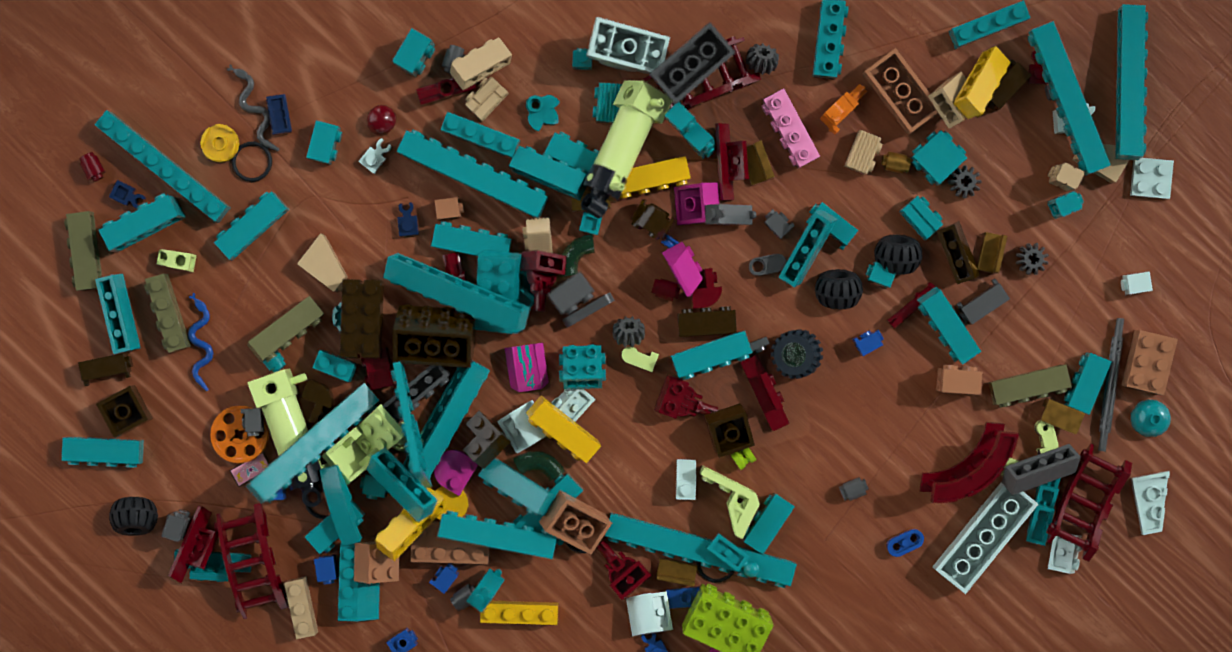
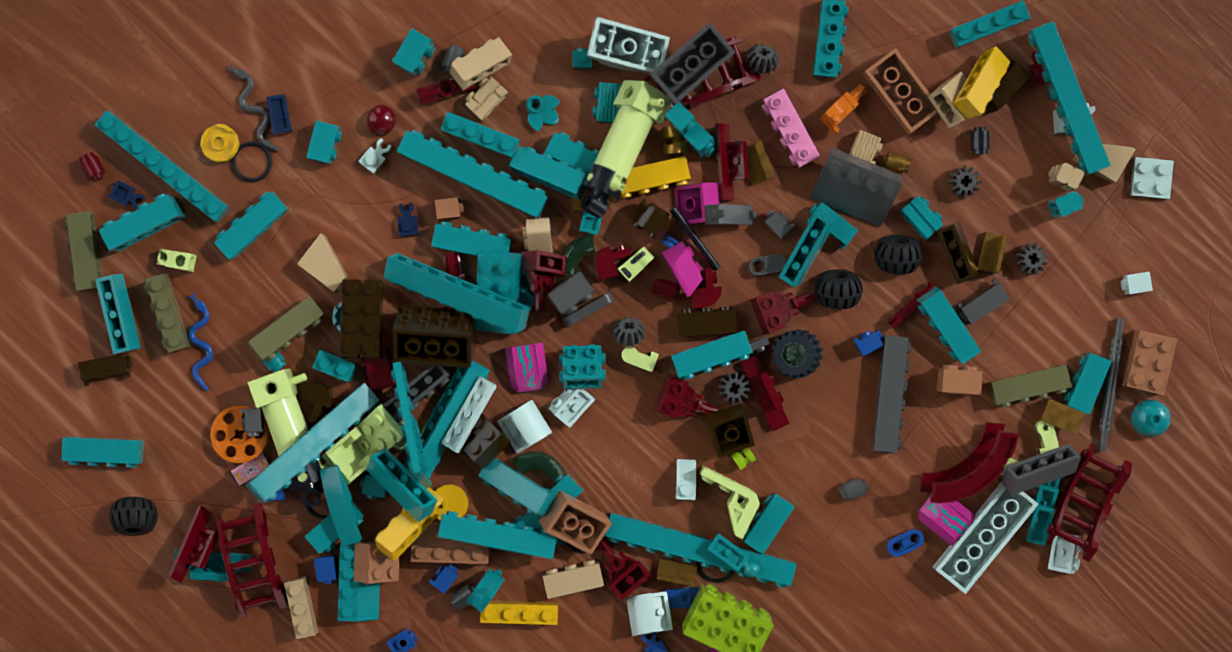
(124, 411): dark brown brick -> none
(177, 525): dark grey brick -> none
(454, 470): dark pink slope -> none
(469, 414): none -> light aqua fence
(563, 429): yellow brick -> none
(573, 579): none -> tan brick
(606, 261): none -> dark red brick
(635, 264): none -> yellowish green leg
(674, 141): none -> pearl gold wheel
(695, 239): none -> black bar
(740, 390): none -> dark grey gear
(775, 310): none -> dark red brick
(856, 187): none -> dark grey slope
(879, 275): teal brick -> none
(890, 394): none -> dark grey brick
(938, 157): teal brick -> none
(946, 519): none -> dark pink slope
(980, 140): none -> black brick
(1130, 82): teal brick -> none
(1150, 500): light aqua wing -> none

